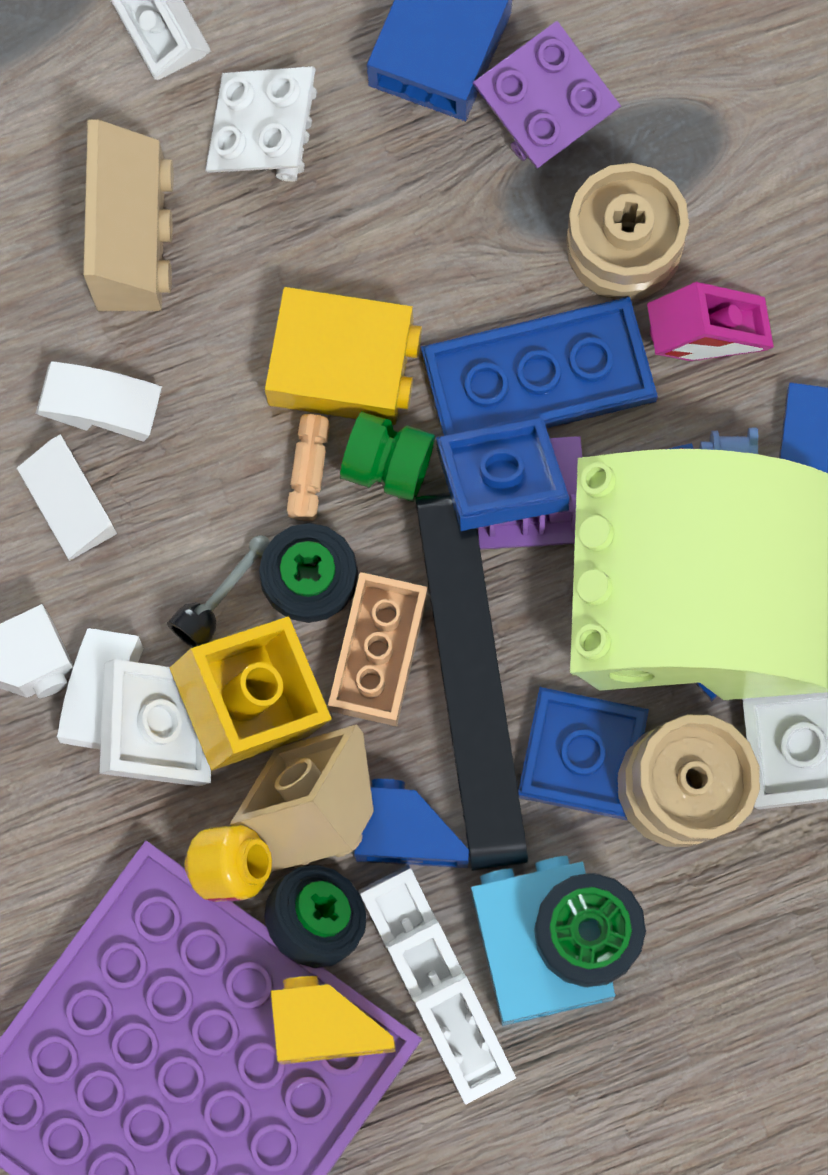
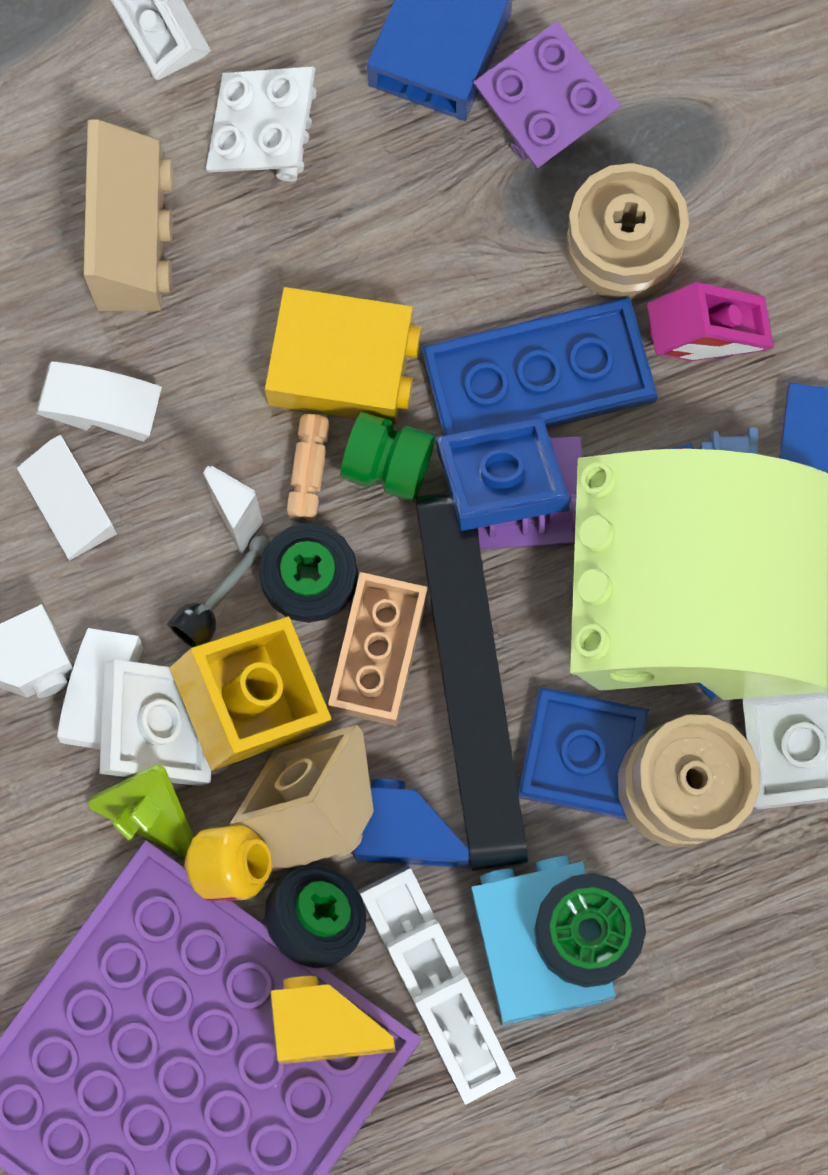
(146, 807): none -> lime piece
(236, 506): none -> white slope

